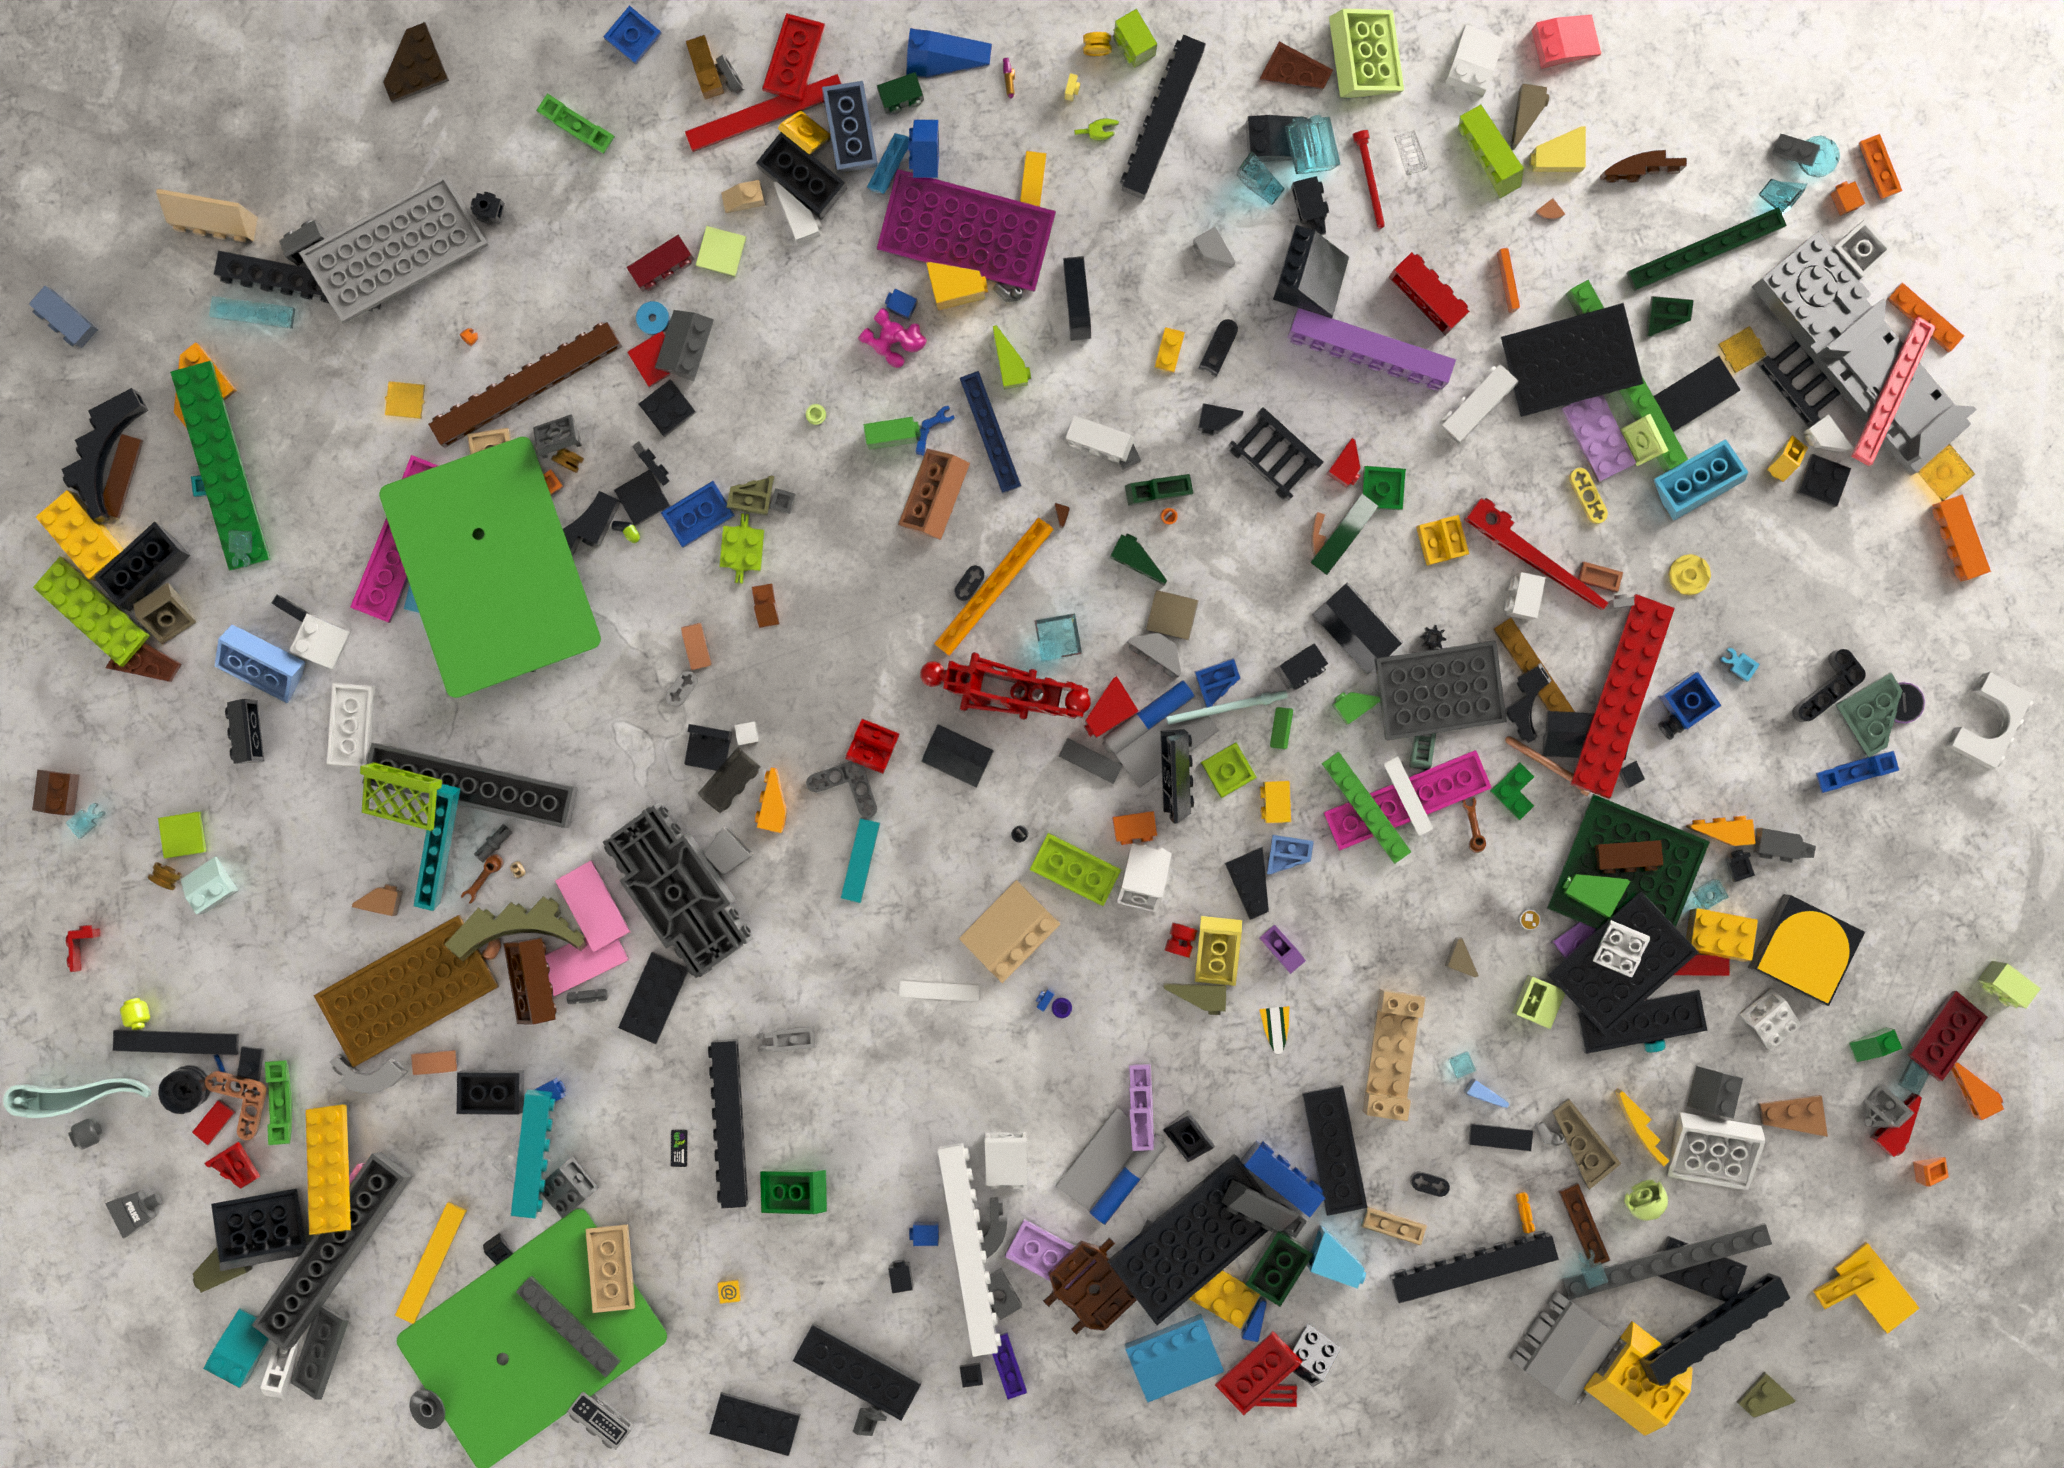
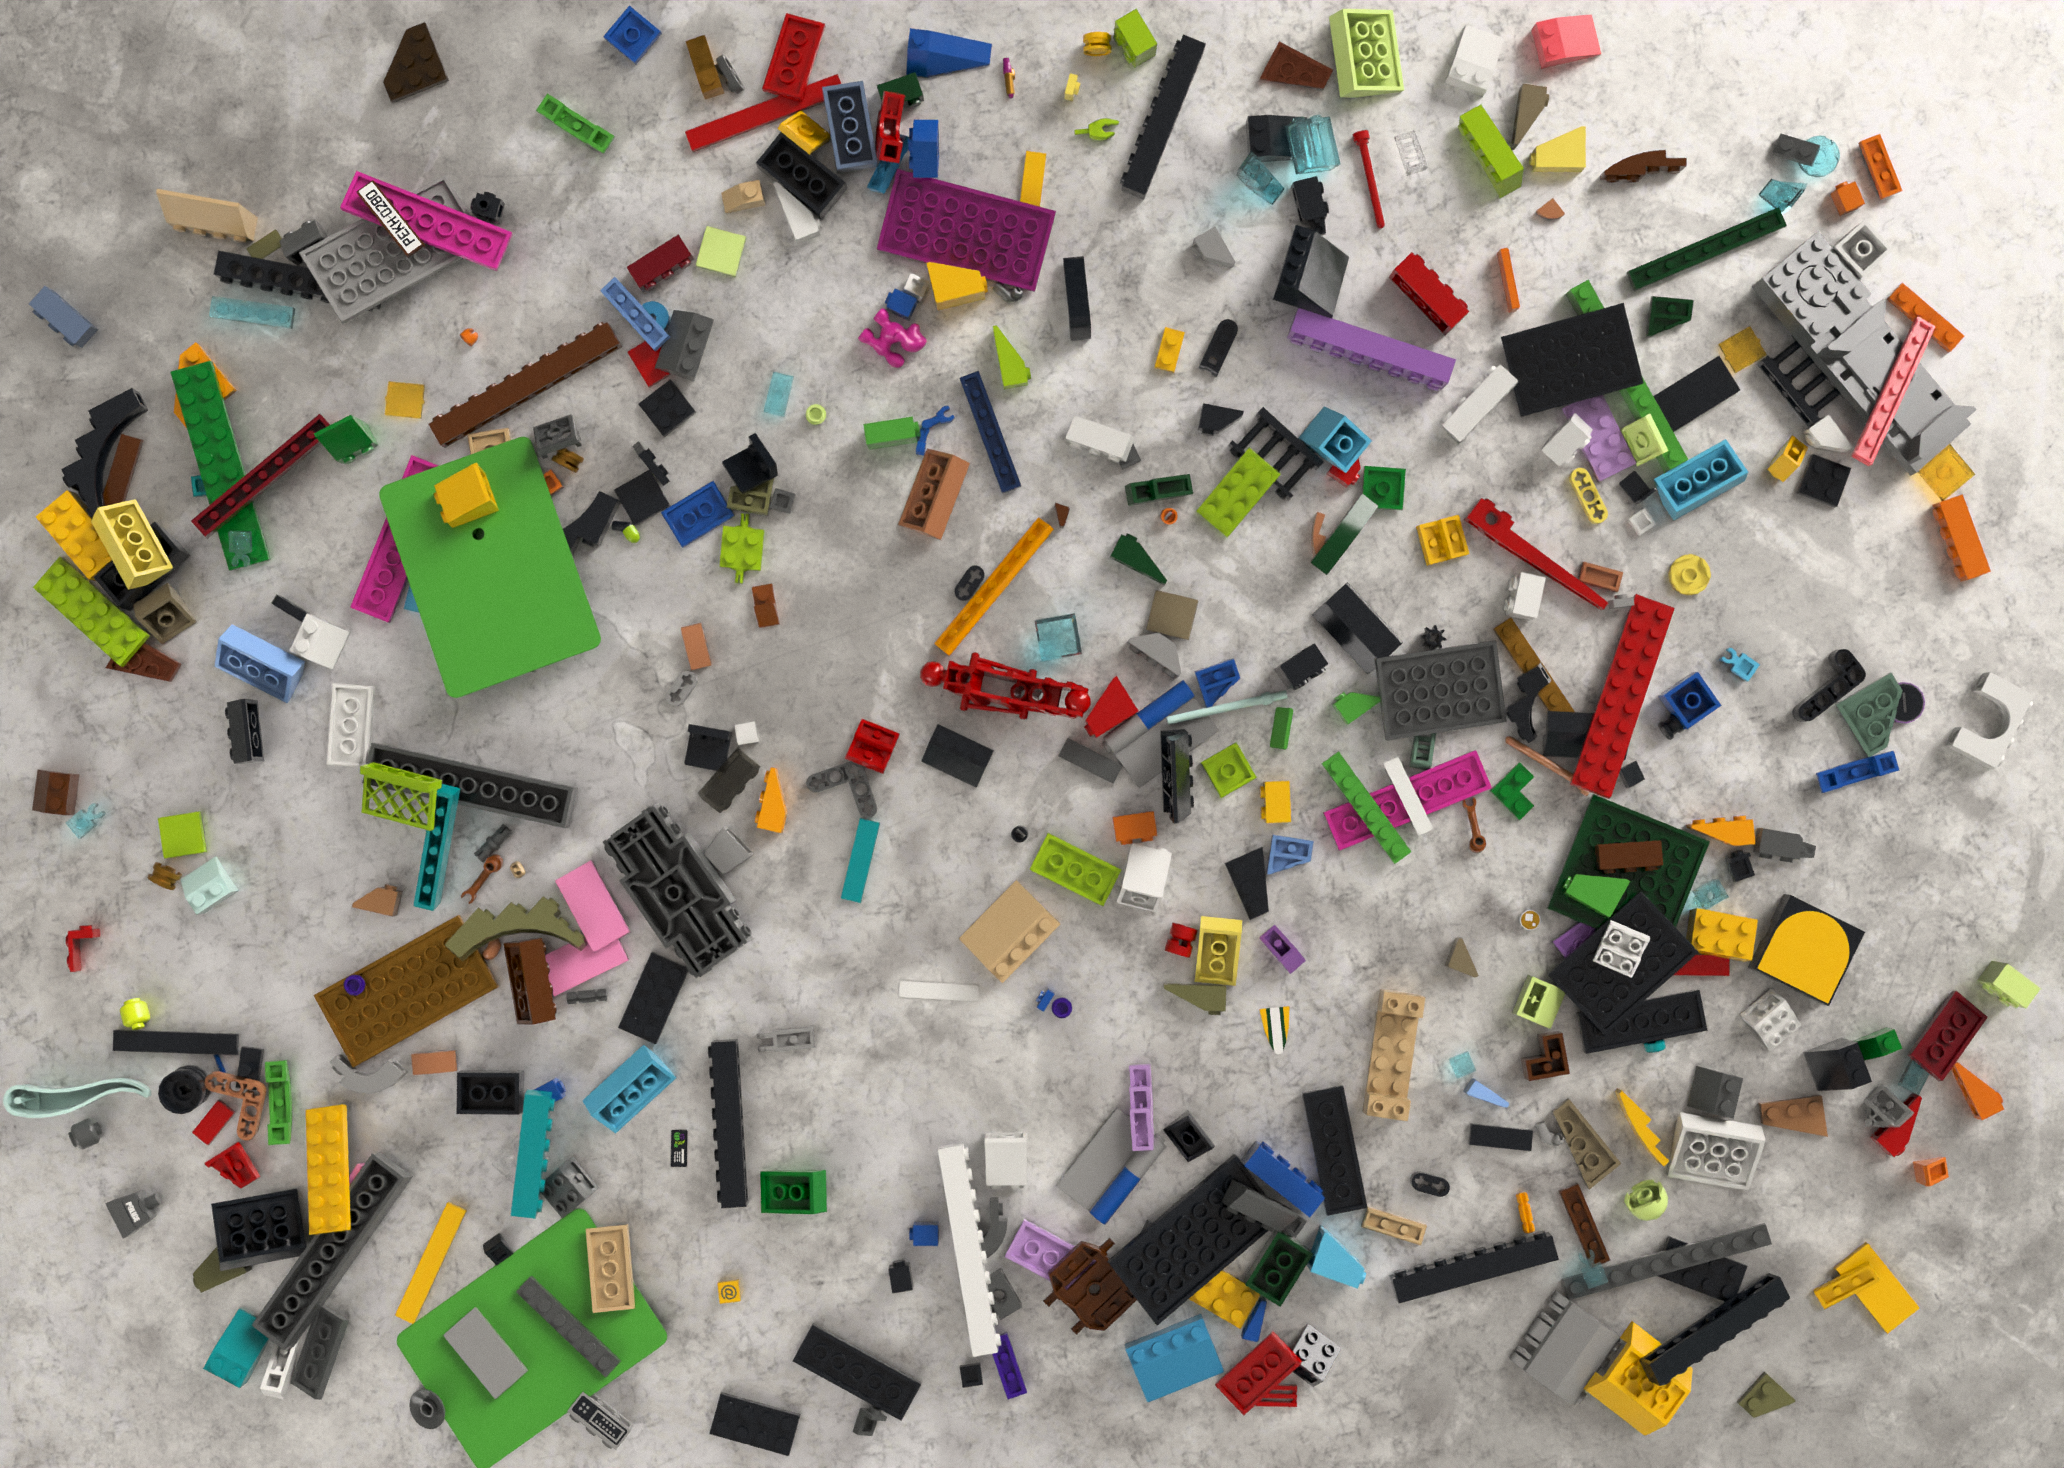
(131, 543): none -> light yellow slope
(260, 478): none -> dark red brick
(265, 245): none -> olive sticker
(347, 439): none -> green slope
(354, 985): none -> dark purple plate
(390, 219): none -> tile
(435, 223): none -> dark pink plate
(465, 496): none -> yellow slope
(485, 1353): none -> light grey tile
(629, 1089): none -> medium azure slope
(635, 313): none -> medium blue plate
(751, 466): none -> black bracket
(778, 394): none -> clear light blue plate
(887, 138): none -> red arch
(915, 286): none -> white plate
(1238, 492): none -> lime plate
(1335, 439): none -> medium azure slope
(1552, 1060): none -> reddish brown brick
(1567, 439): none -> white brick
(1636, 488): none -> black bracket
(1641, 521): none -> white tile
(1837, 1065): none -> black slope

